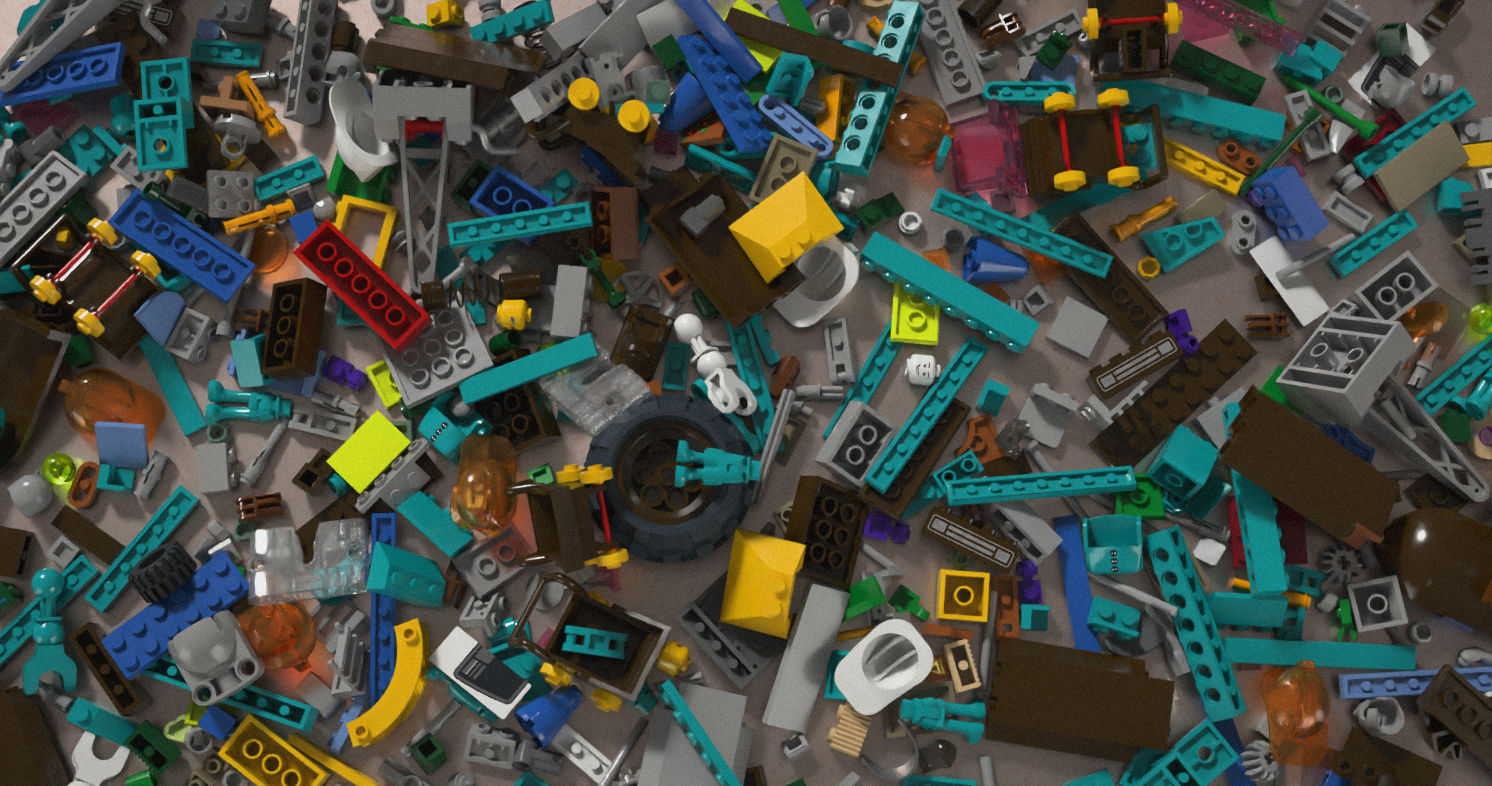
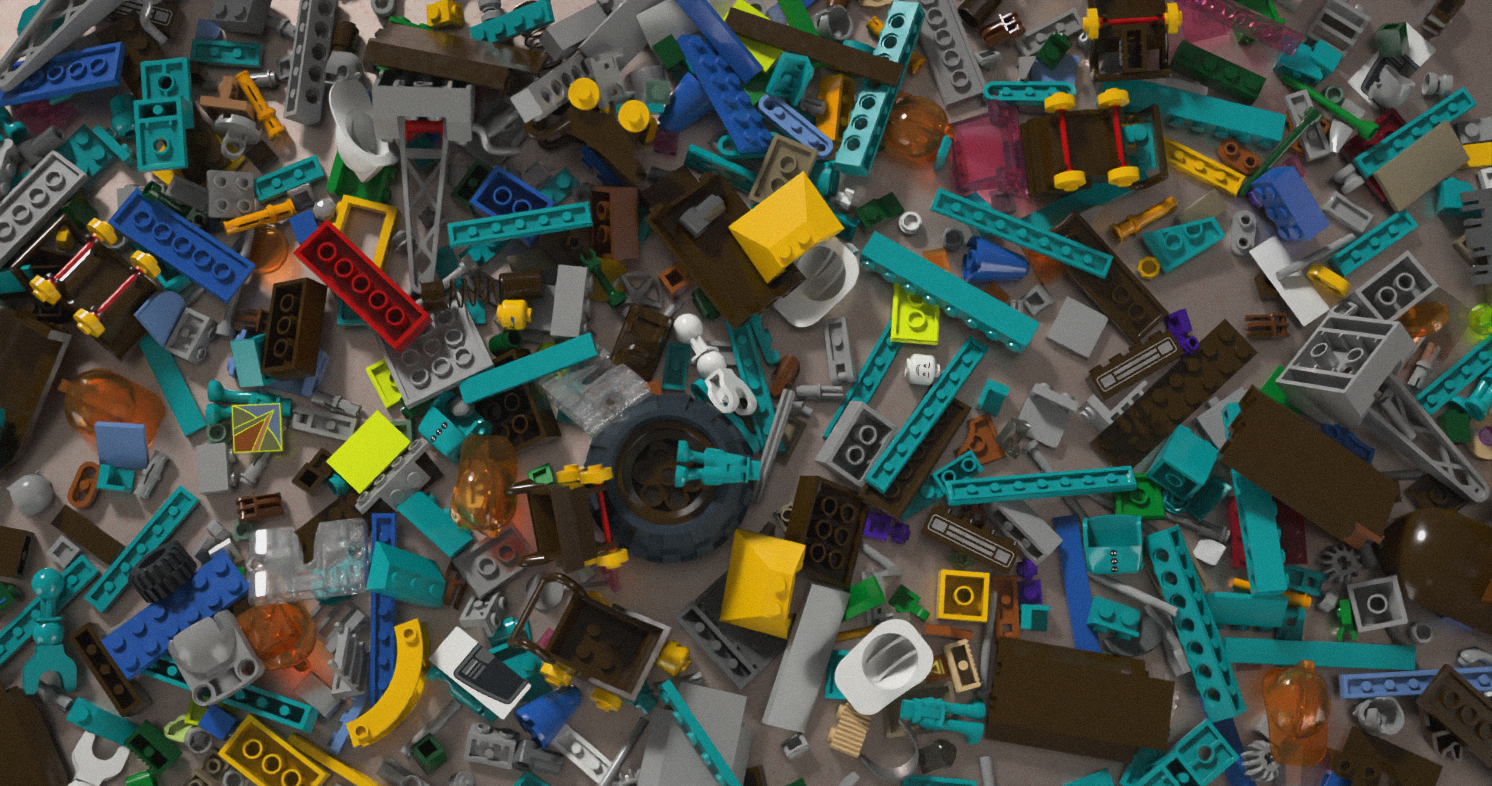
(58, 468): clear neon green piece -> none
(81, 352): dark green brick -> none
(127, 167): light grey bracket -> none
(257, 428): none -> tile
(340, 371): dark purple plate -> none
(595, 642): teal plate -> none
(705, 132): dark orange tile -> none
(1008, 466): dark brown slope -> none
(1329, 280): none -> yellow beam

